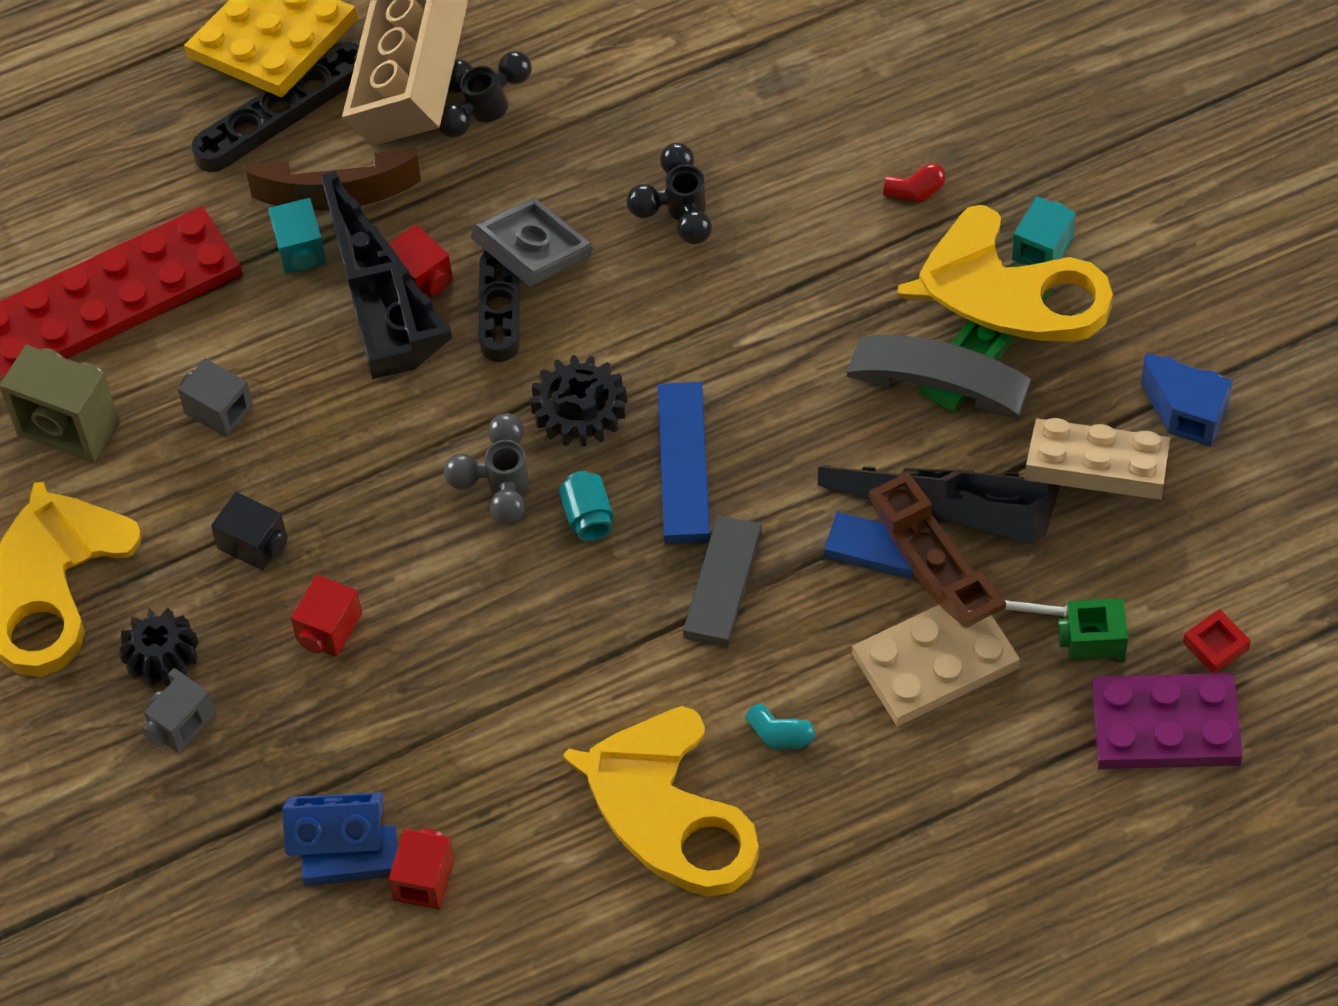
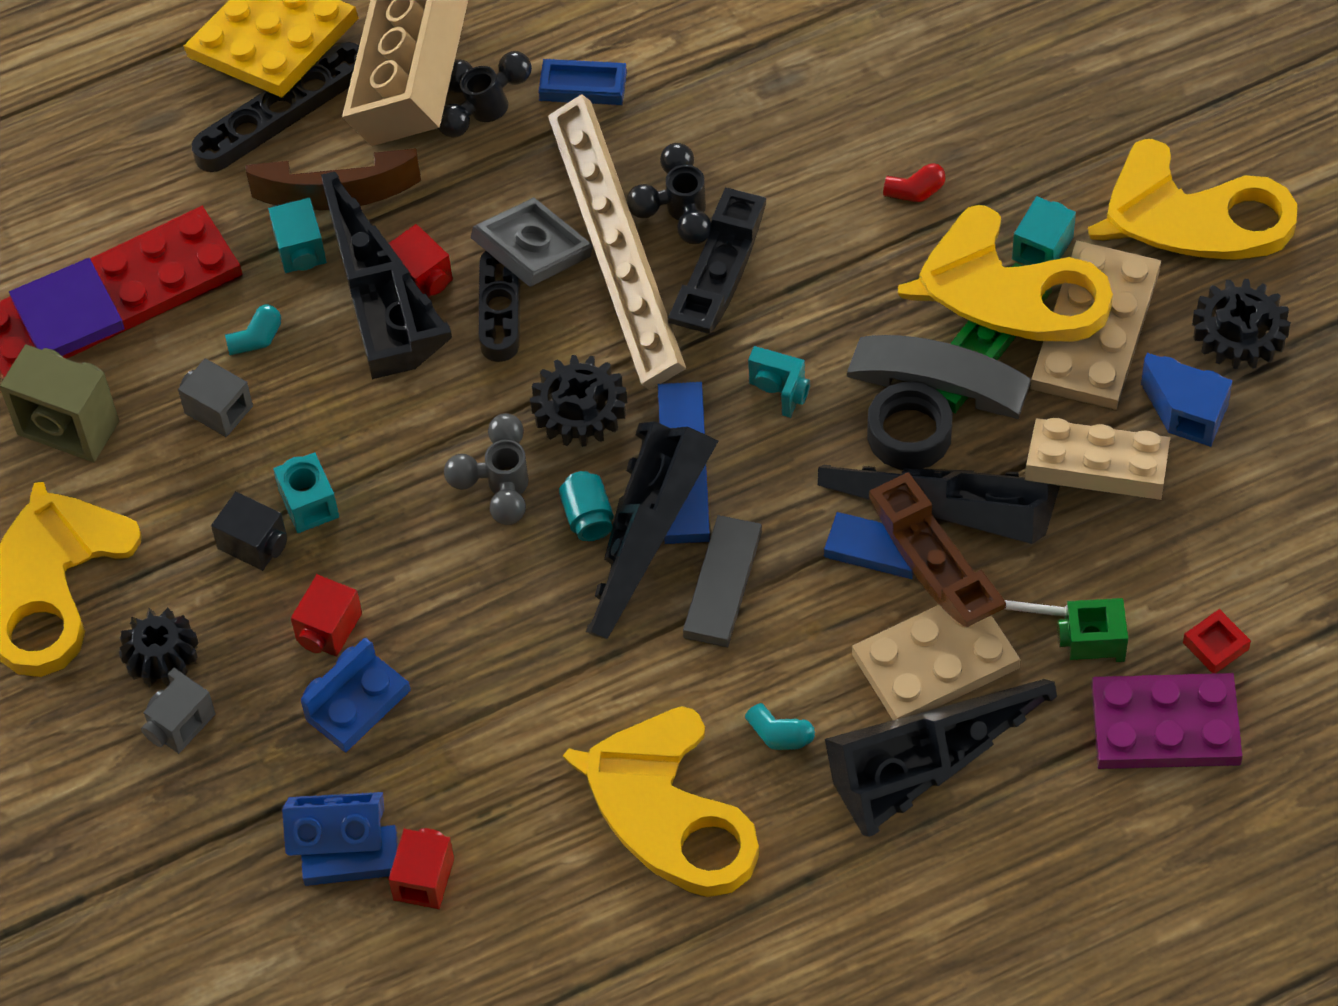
(67, 308): none -> dark purple tile
(258, 333): none -> teal arm
(307, 507): none -> teal brick
(353, 695): none -> blue bracket
(570, 78): none -> blue tile
(616, 243): none -> tan plate
(654, 495): none -> black wedge
(721, 263): none -> black slope
(779, 373): none -> teal bracket
(898, 760): none -> black wedge
(909, 397): none -> black tyre
(1098, 366): none -> tan plate
(1196, 224): none -> yellow animal
(1239, 322): none -> black gear

